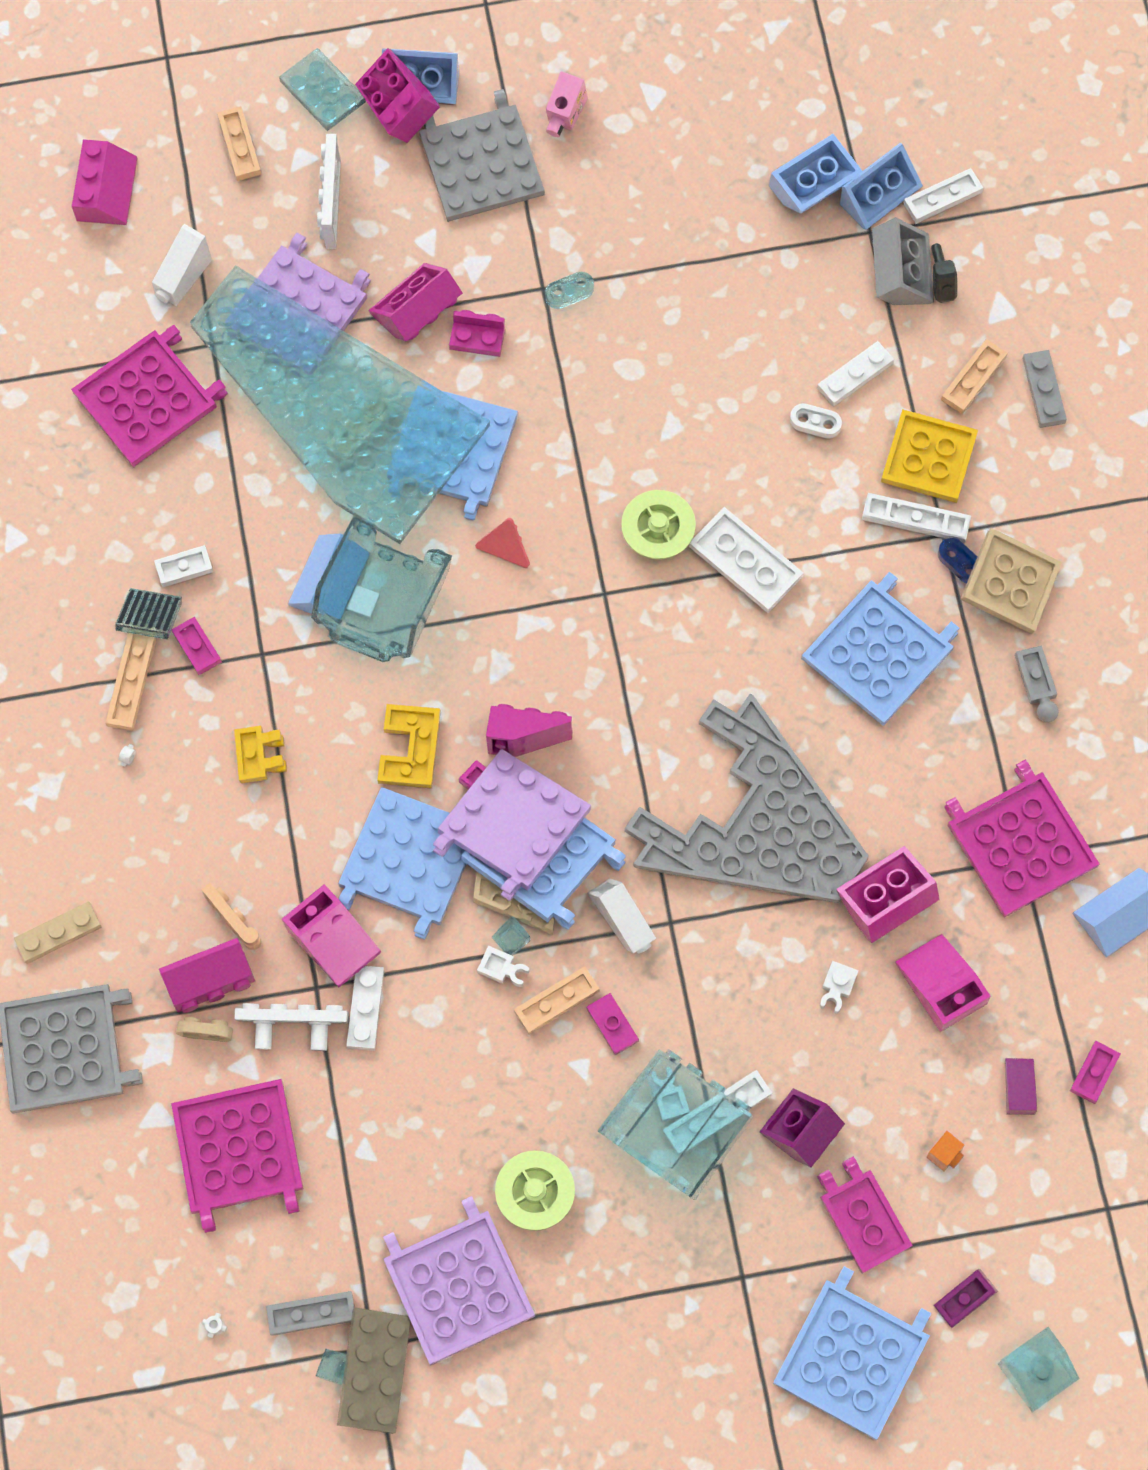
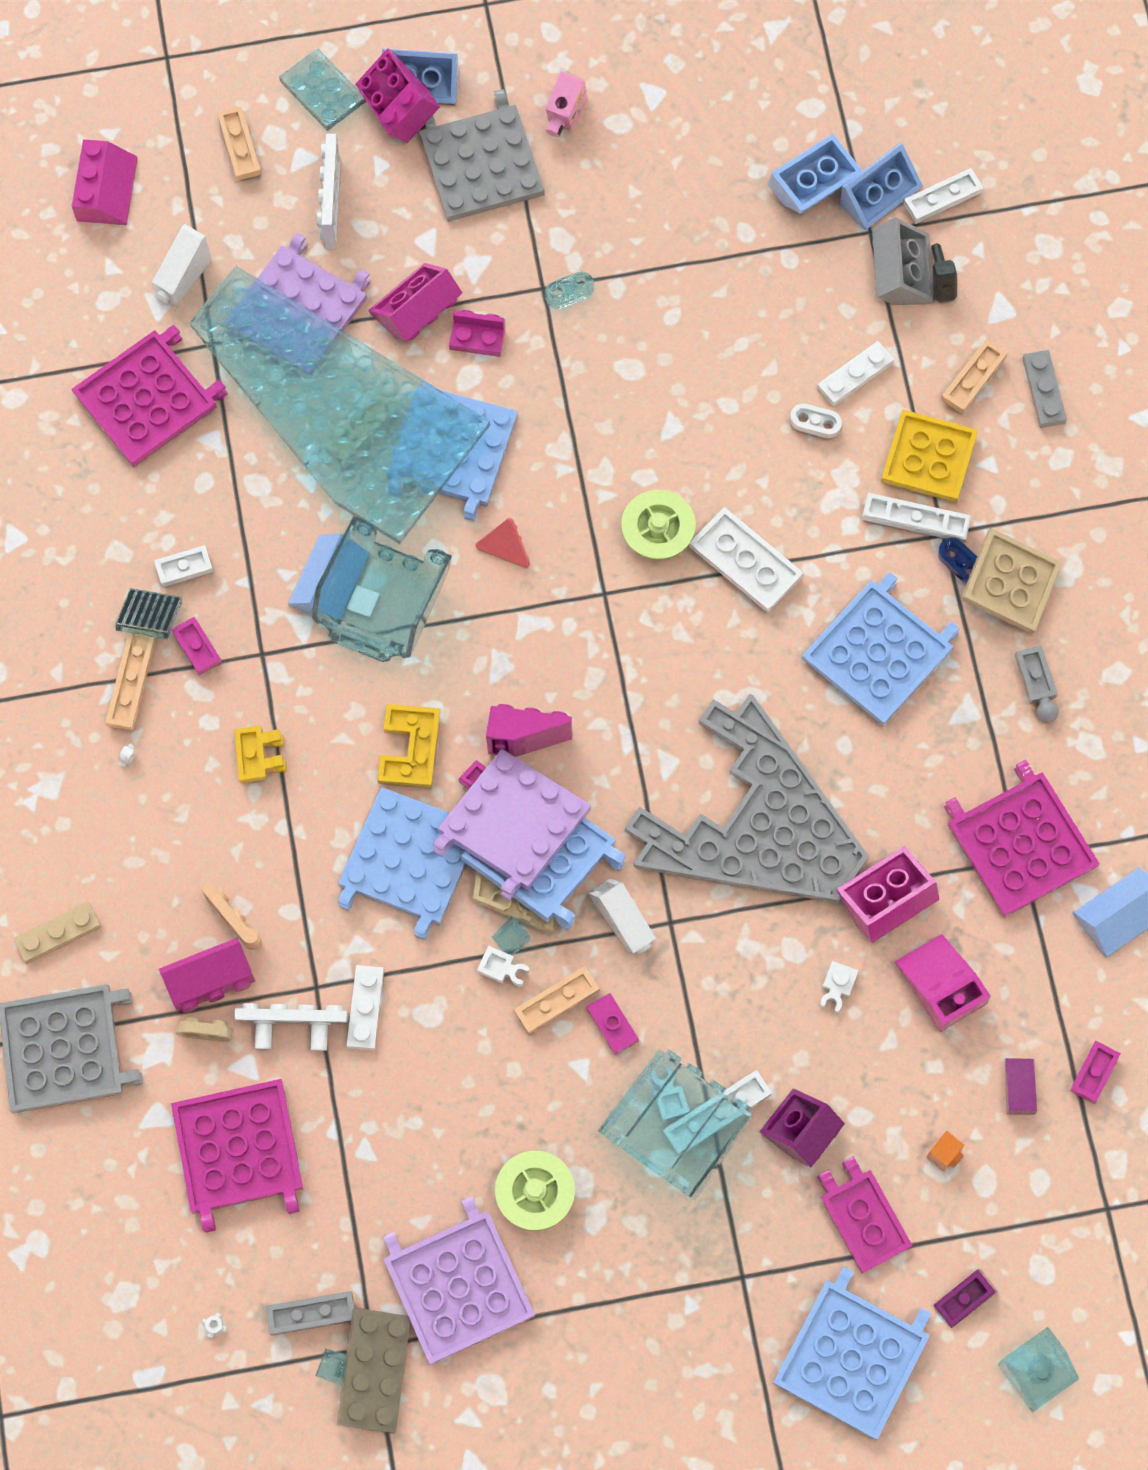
(330, 935): slope -> none

